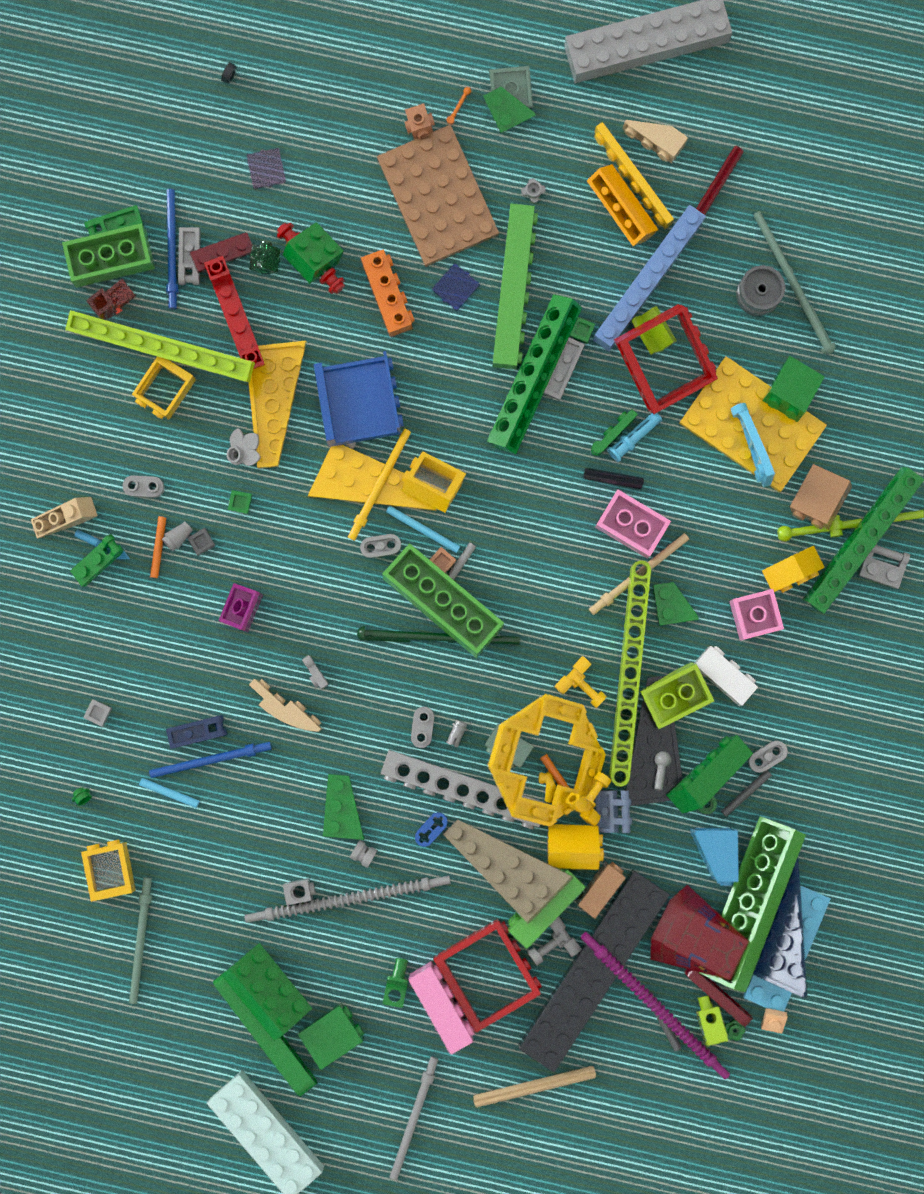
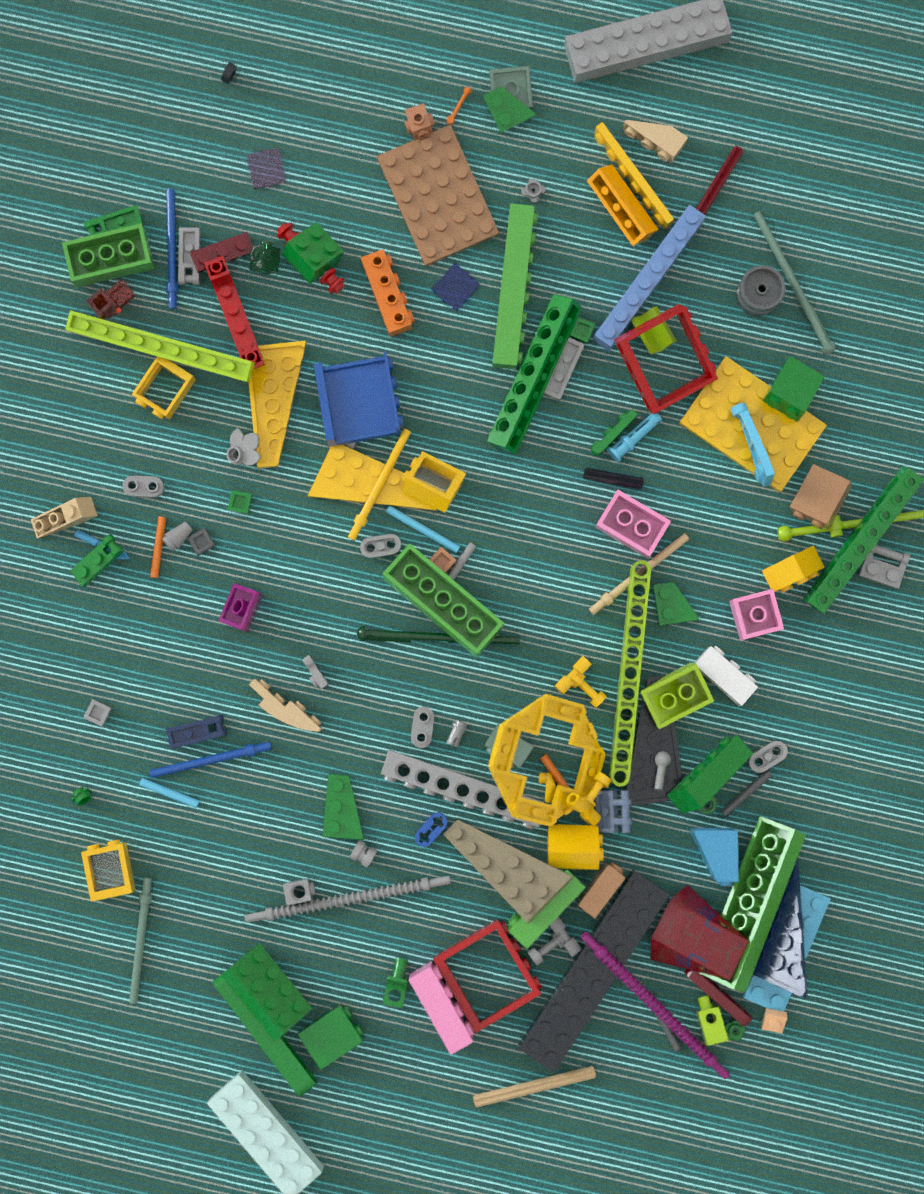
(427, 1079): light grey bar -> none

